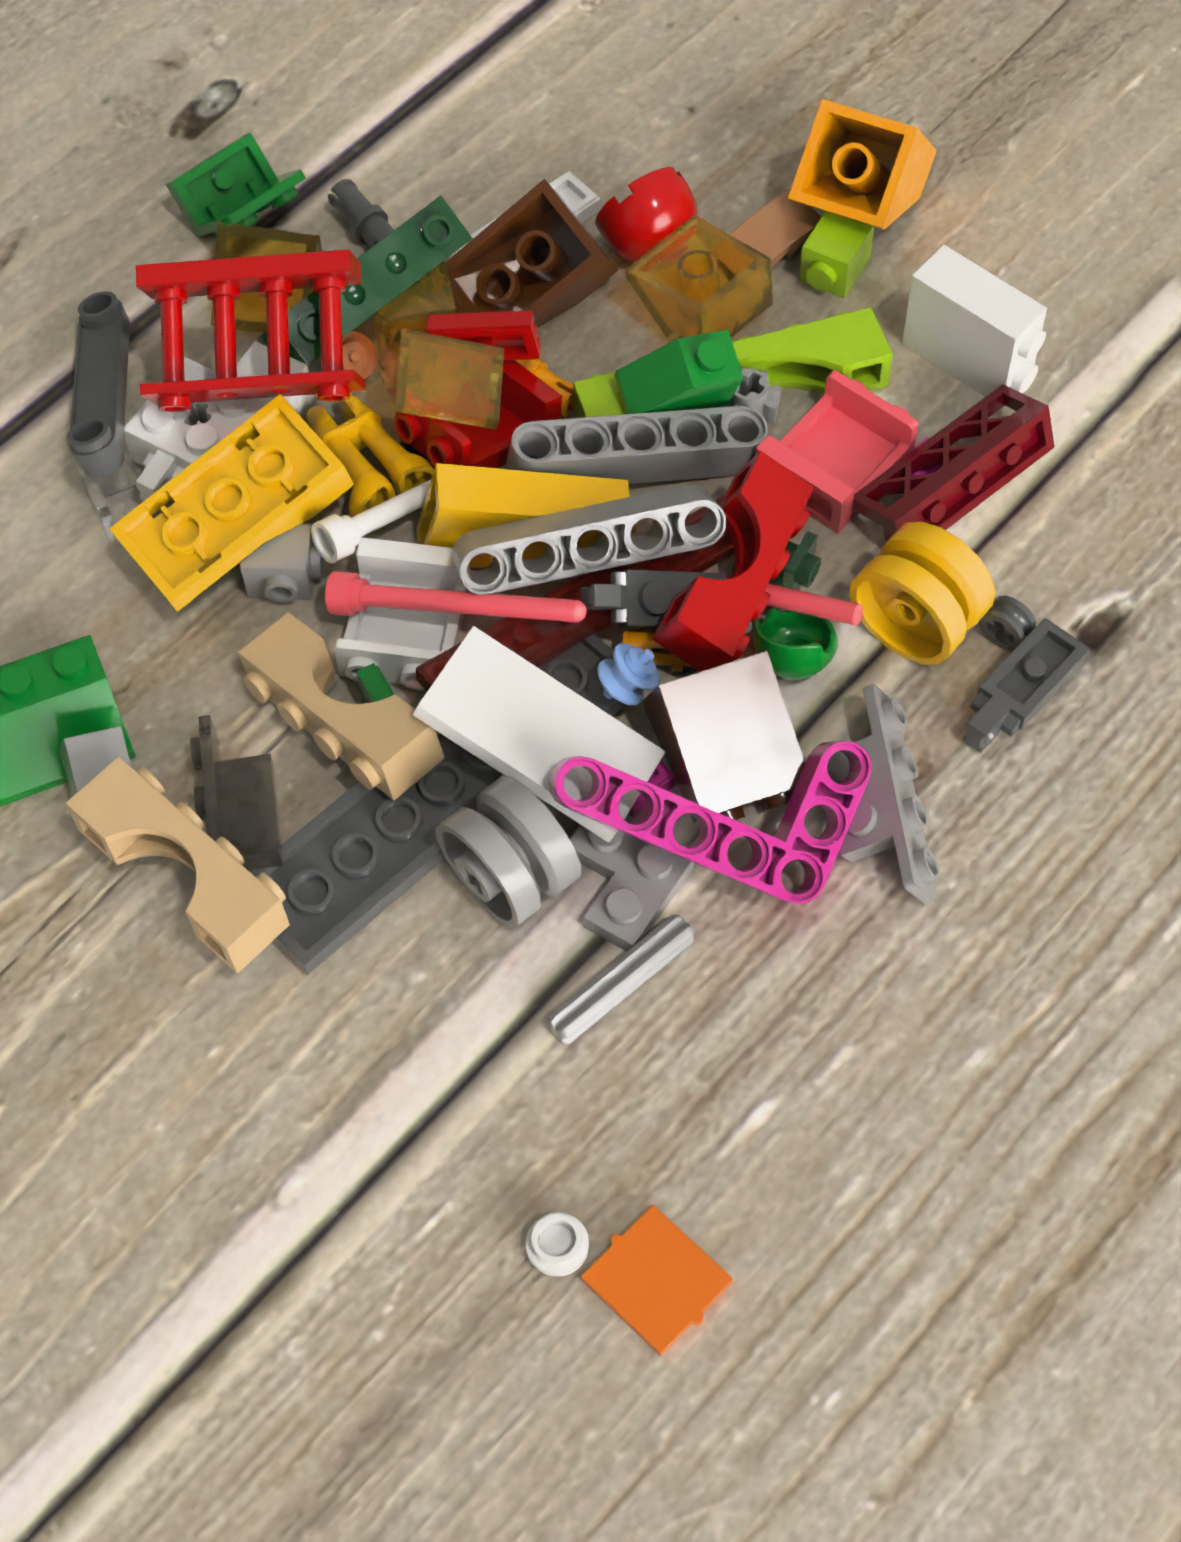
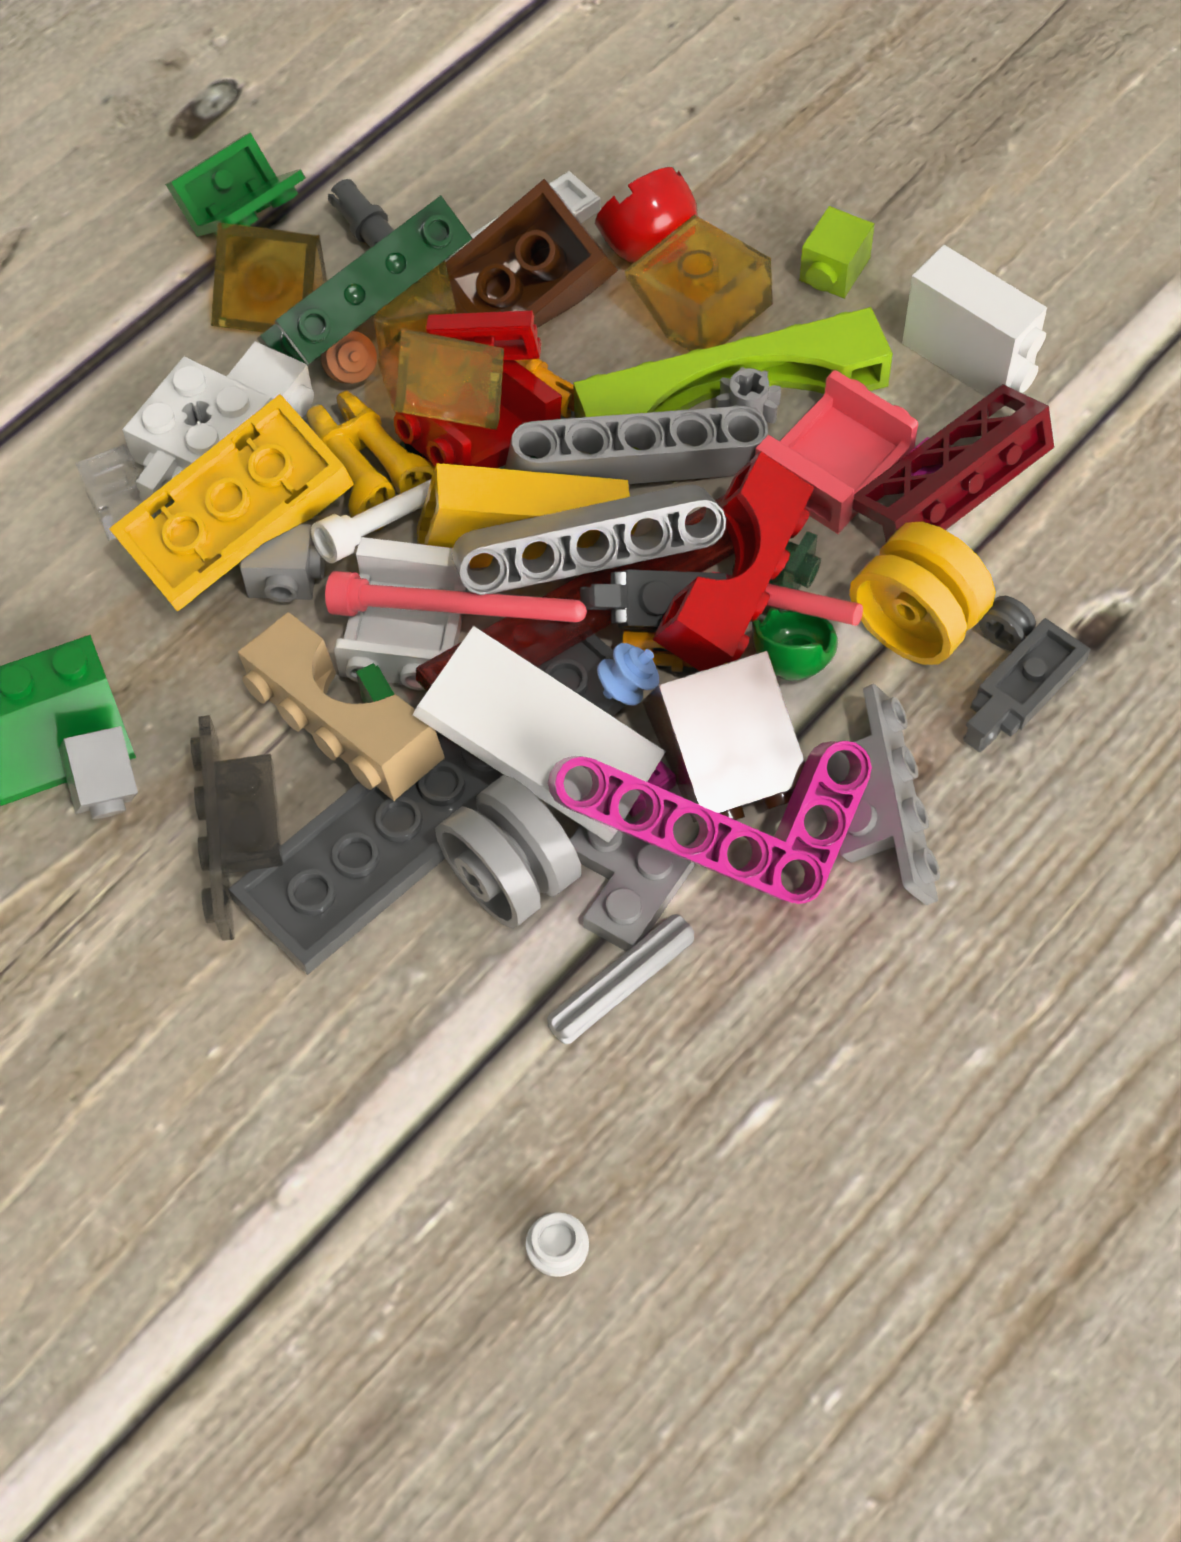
(100, 385): dark grey piece -> none
(132, 819): tan arch -> none
(222, 283): red fence -> none
(656, 1280): orange piece -> none
(682, 375): green slope -> none
(778, 228): medium nougat slope -> none
(862, 165): light orange slope -> none

